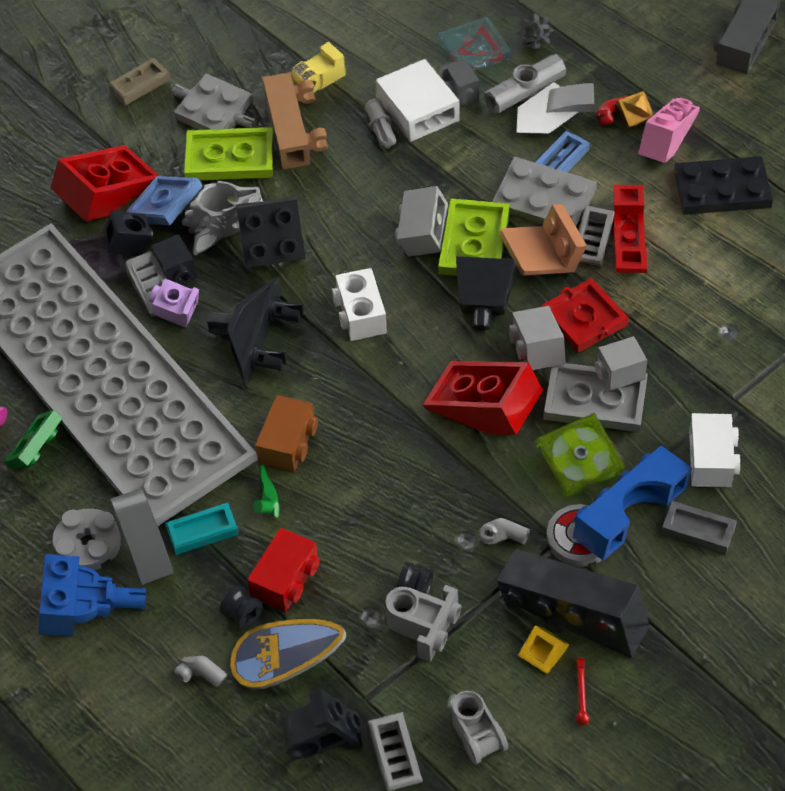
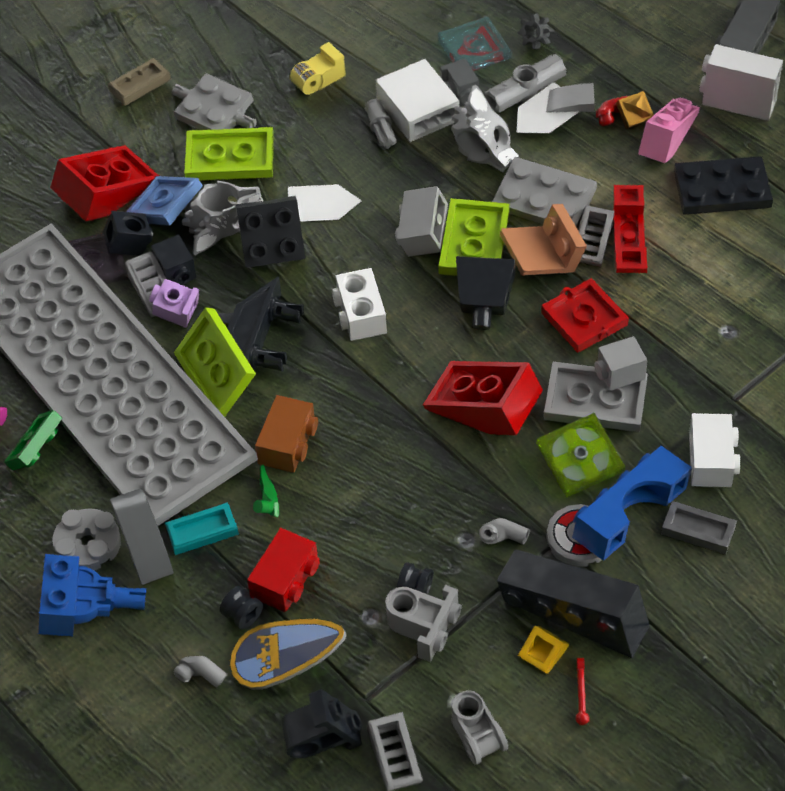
(214, 361): none -> lime plate
(286, 120): medium nougat brick -> none
(323, 202): none -> white sticker
(482, 128): none -> light grey piece
(537, 338): light grey brick -> none
(562, 161): medium blue tile -> none
(740, 82): none -> white brick

